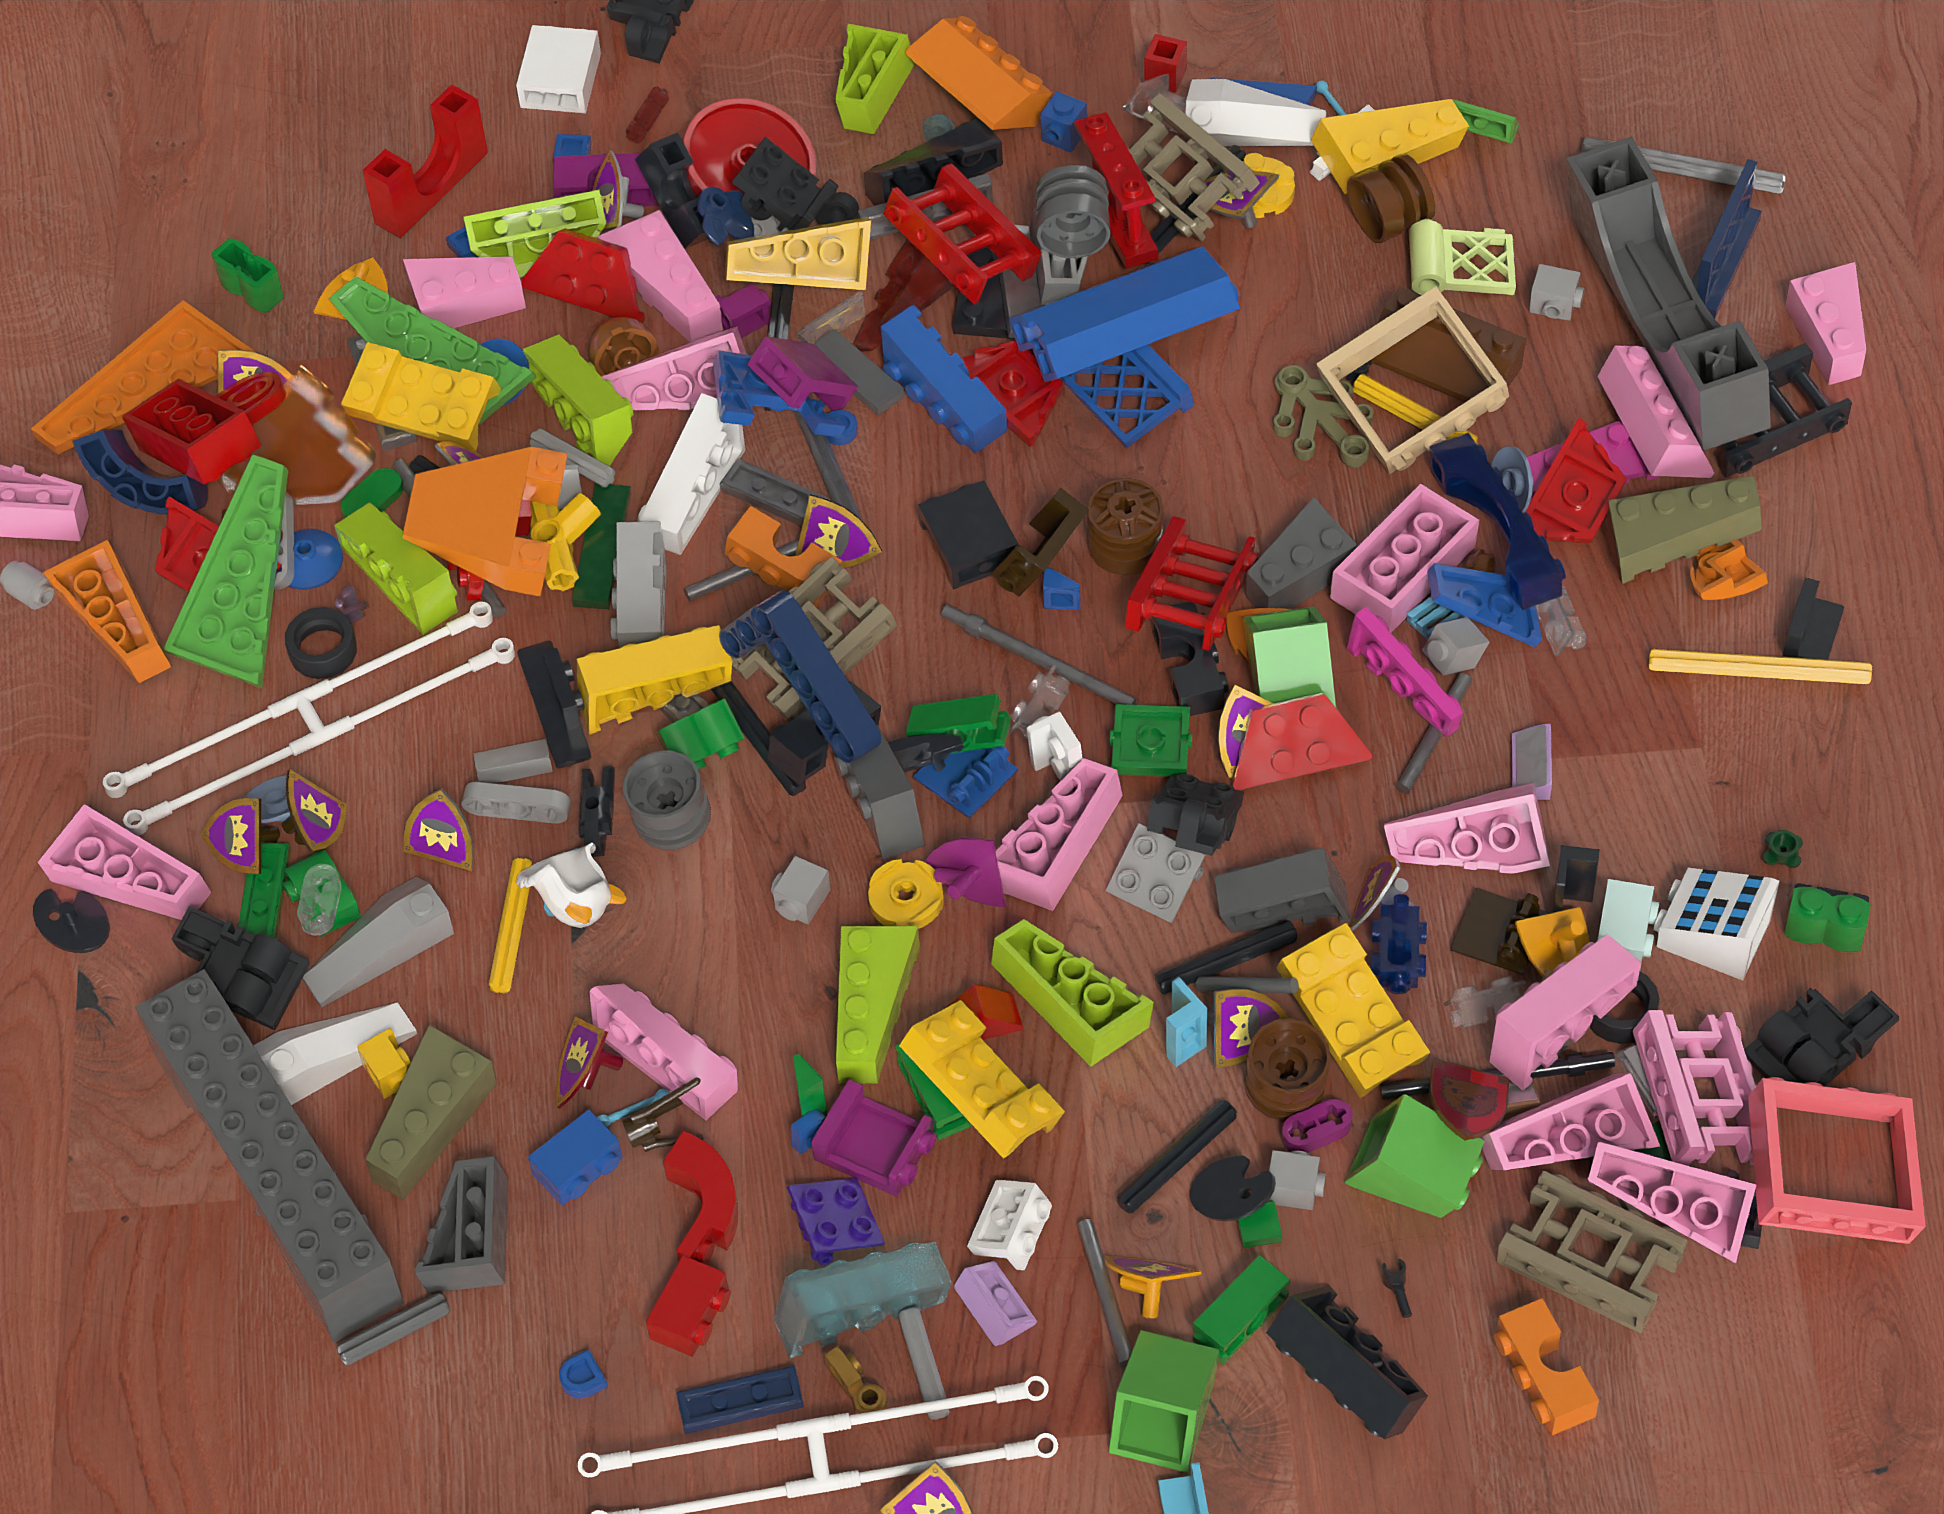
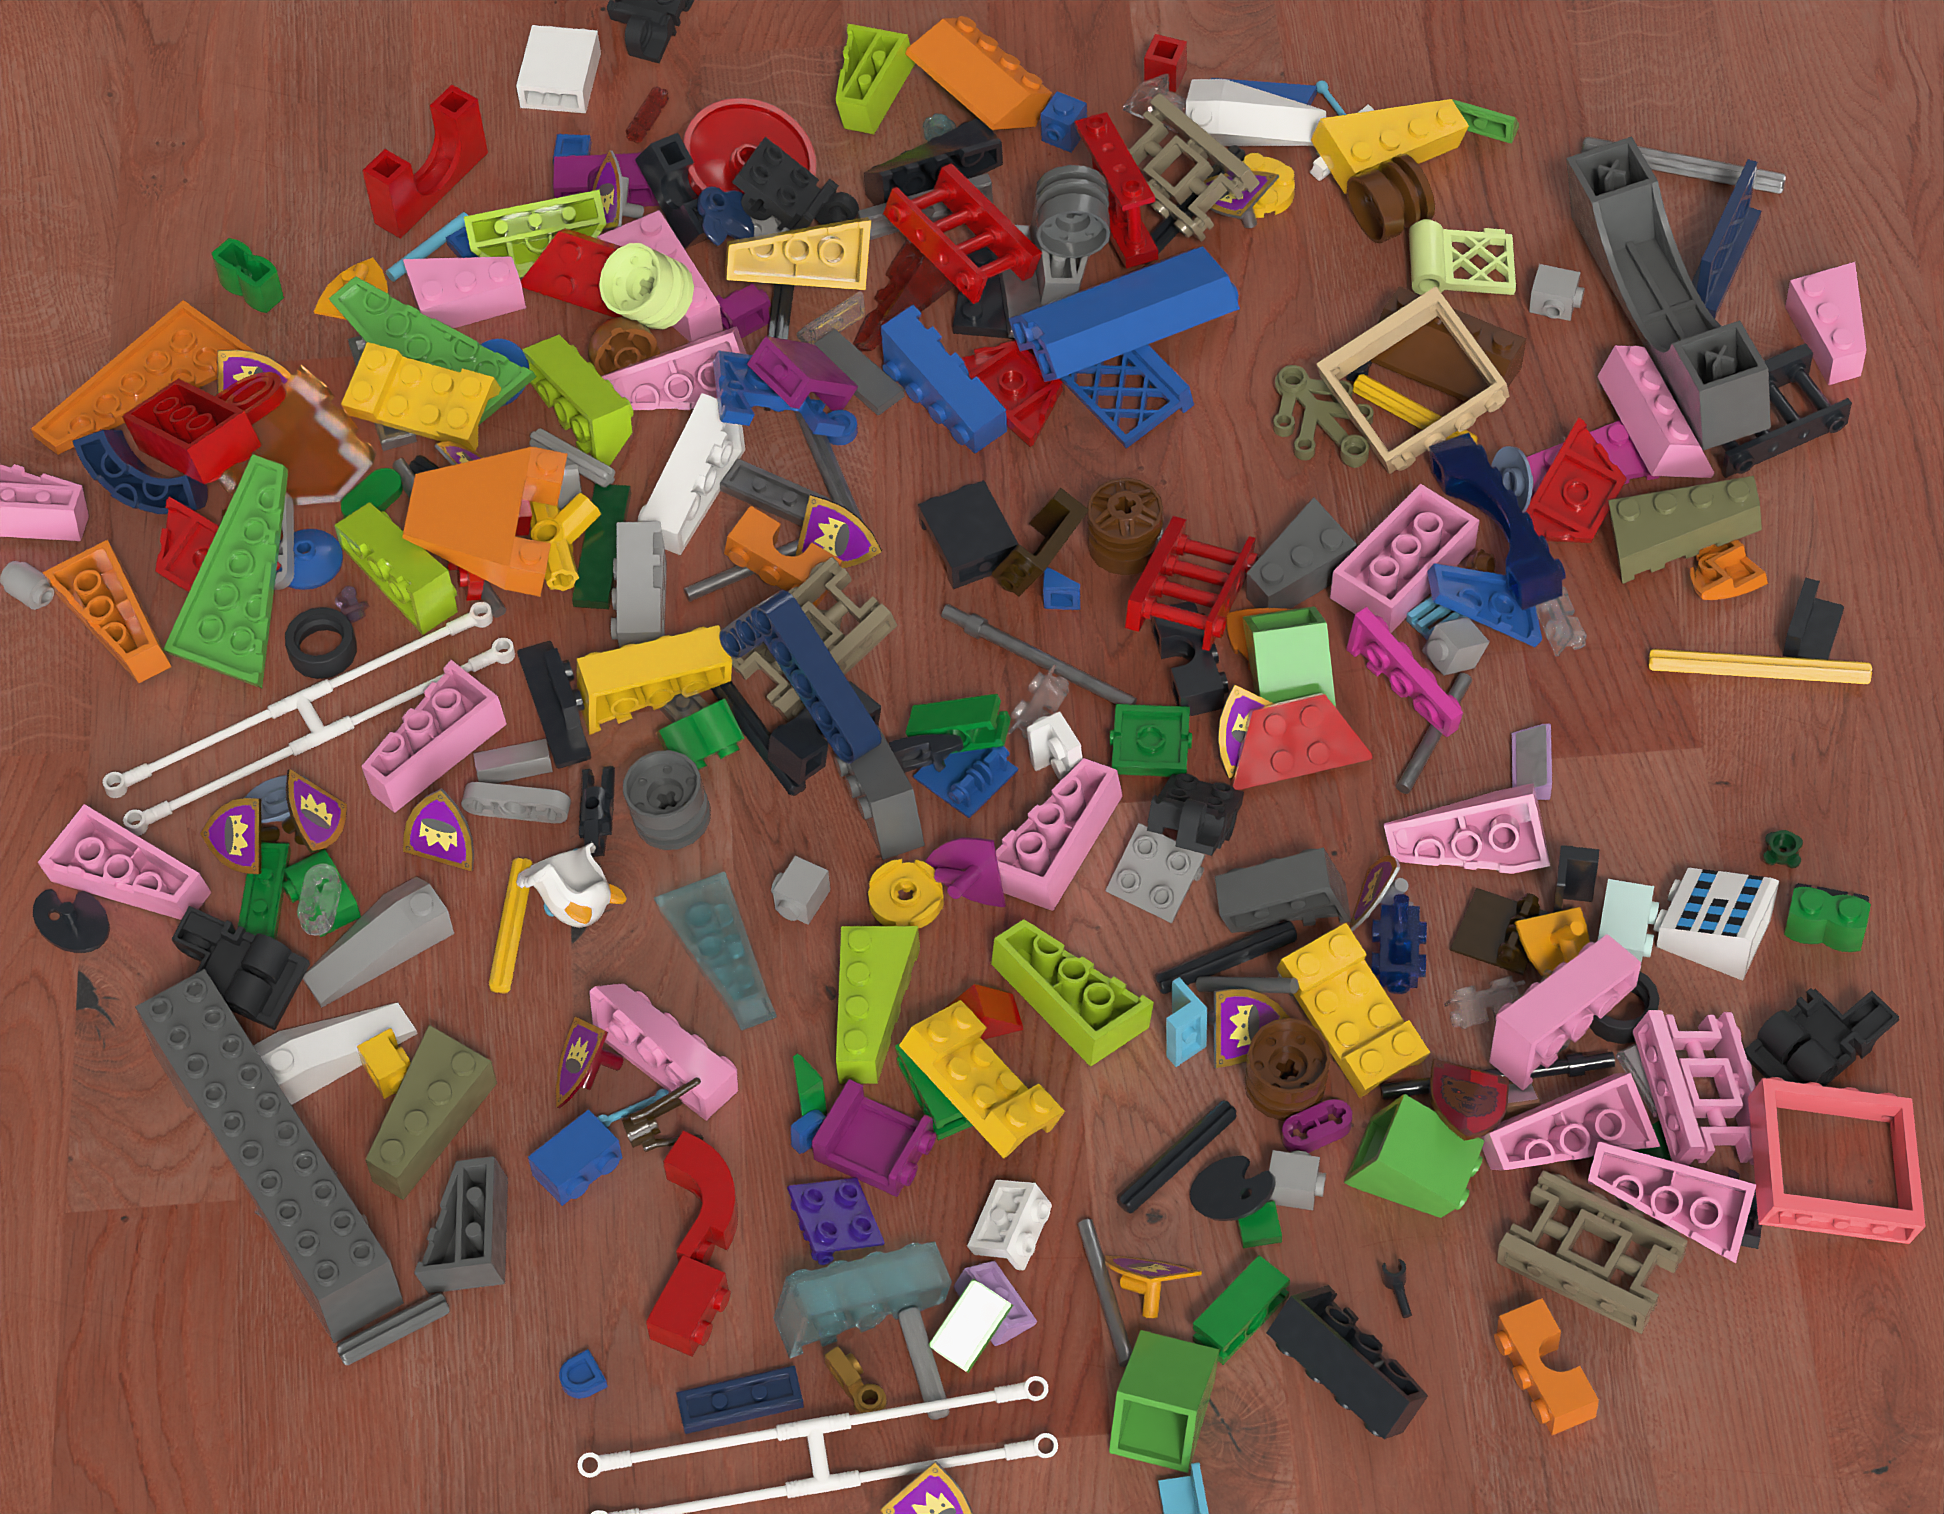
(427, 246): none -> medium azure bar
(434, 737): none -> bright pink wedge
(646, 286): none -> yellowish green wheel
(717, 941): none -> clear light blue wedge
(970, 1325): none -> slope

